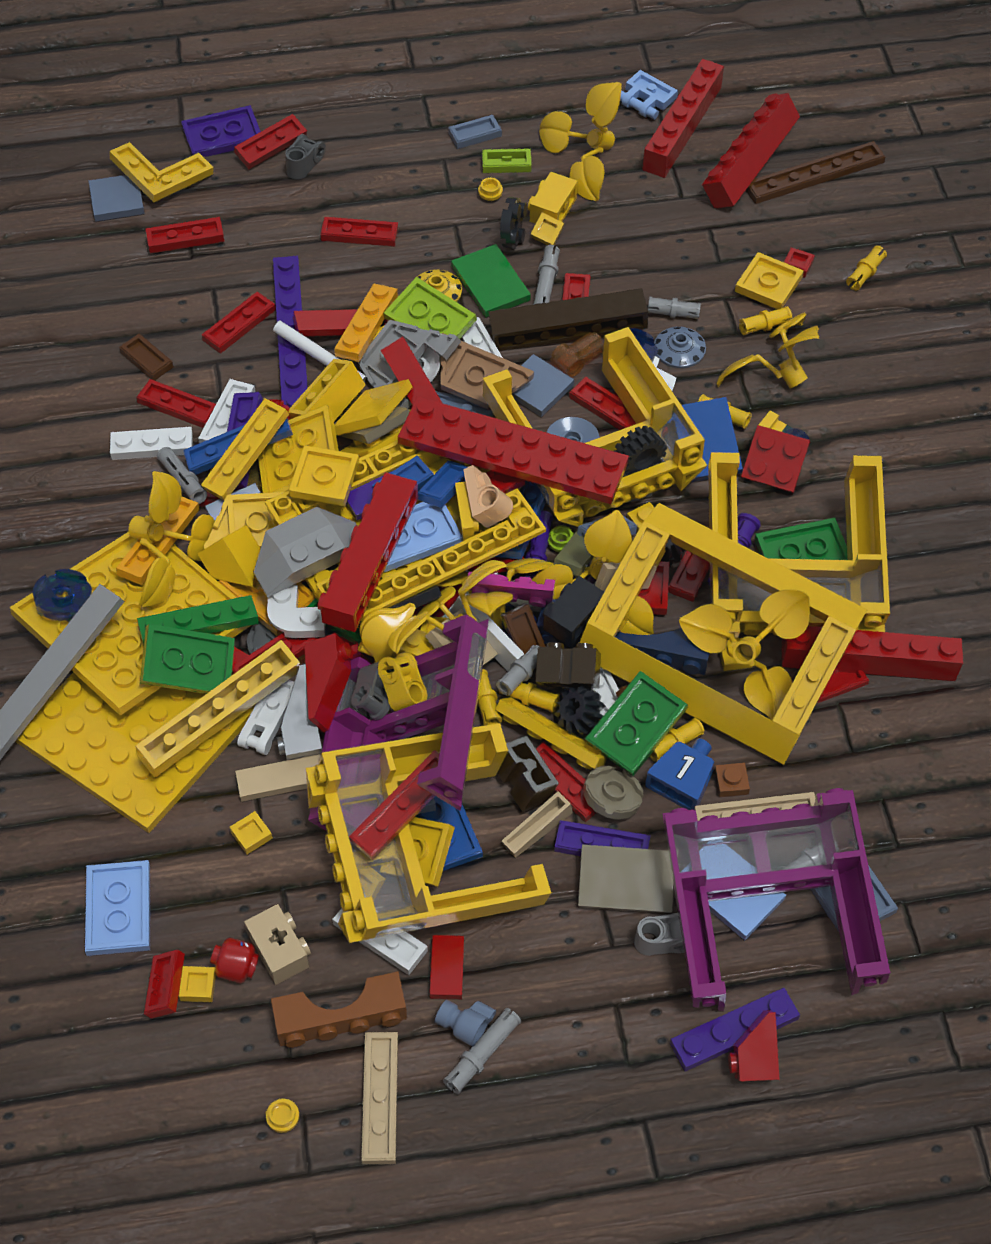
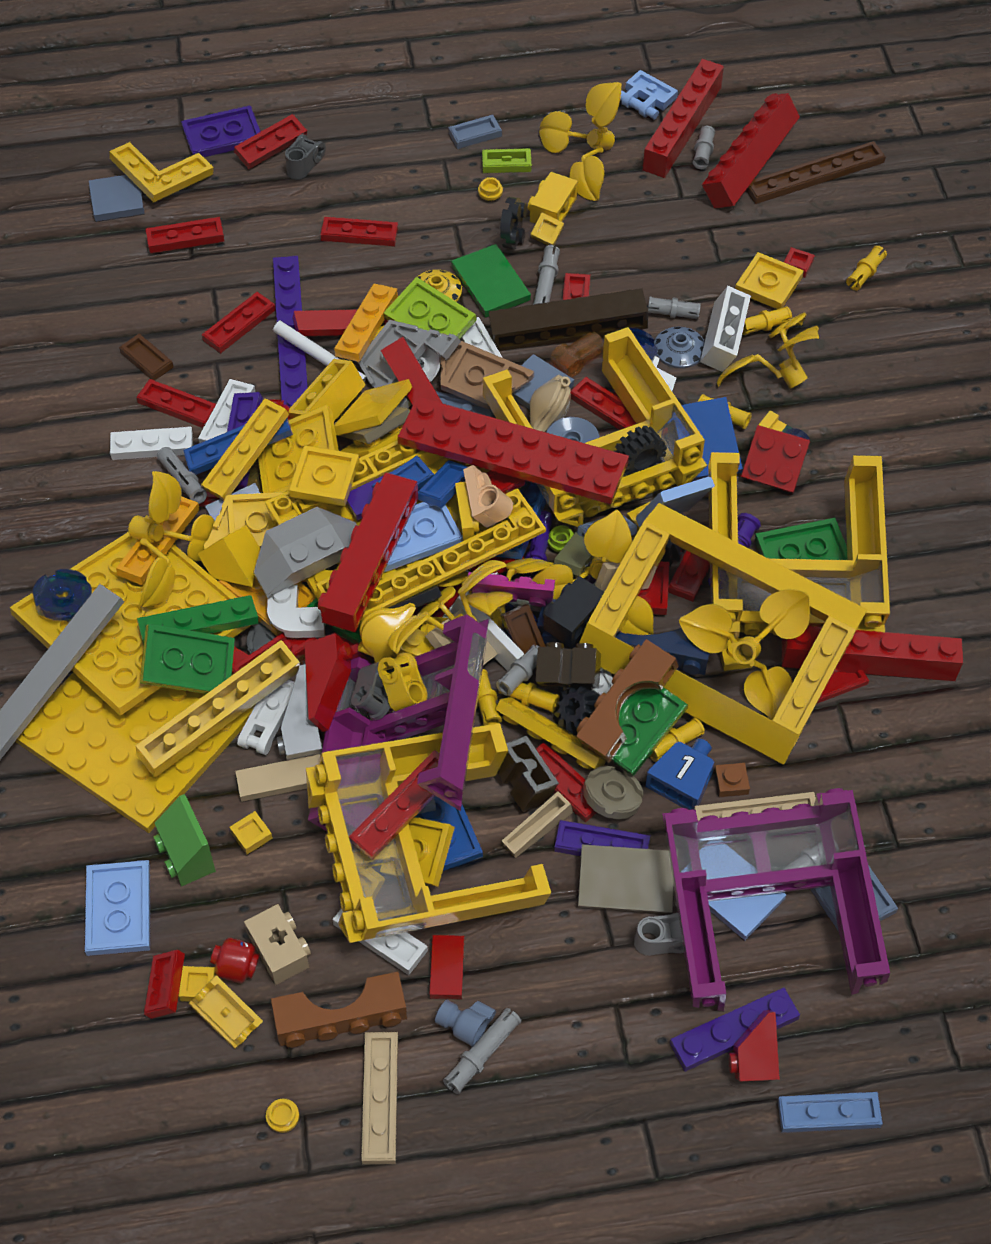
(183, 843): none -> bright green slope
(225, 1012): none -> yellow hinge
(550, 403): none -> tan hat
(648, 669): none -> dark orange arch
(679, 498): none -> light blue tile
(704, 147): none -> light grey pin
(725, 329): none -> white brick
(829, 1112): none -> medium blue tile

